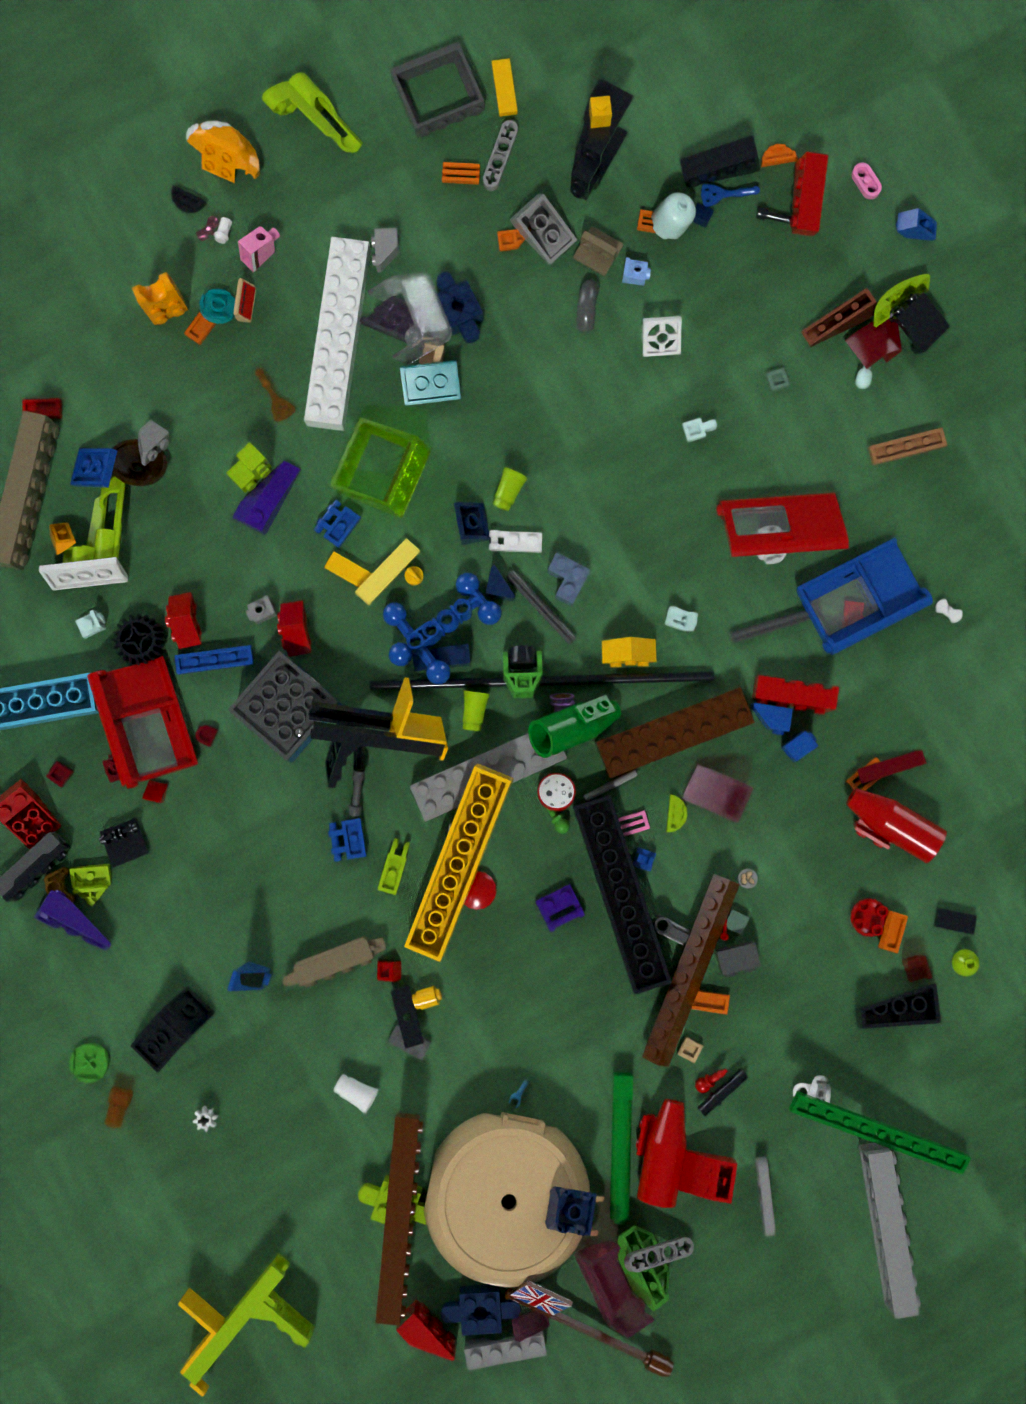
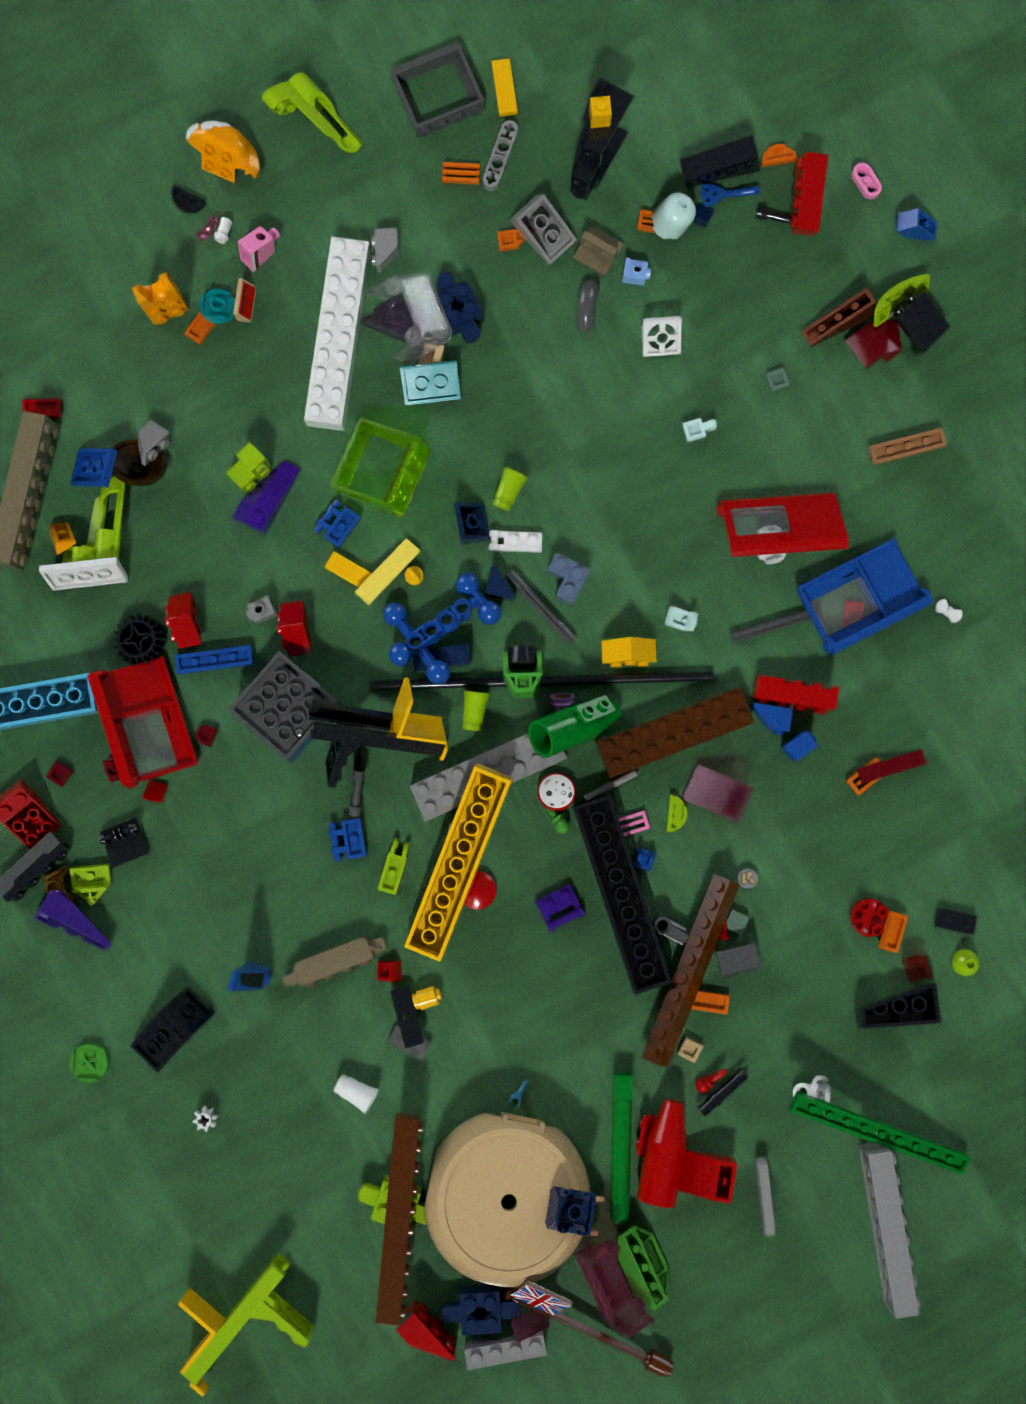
(91, 624): light aqua bracket -> none
(119, 1101): clear orange piece -> none
(276, 401): clear orange piece -> none
(658, 1250): light grey beam -> none
(863, 378): light aqua cylinder -> none
(892, 822): red piece -> none

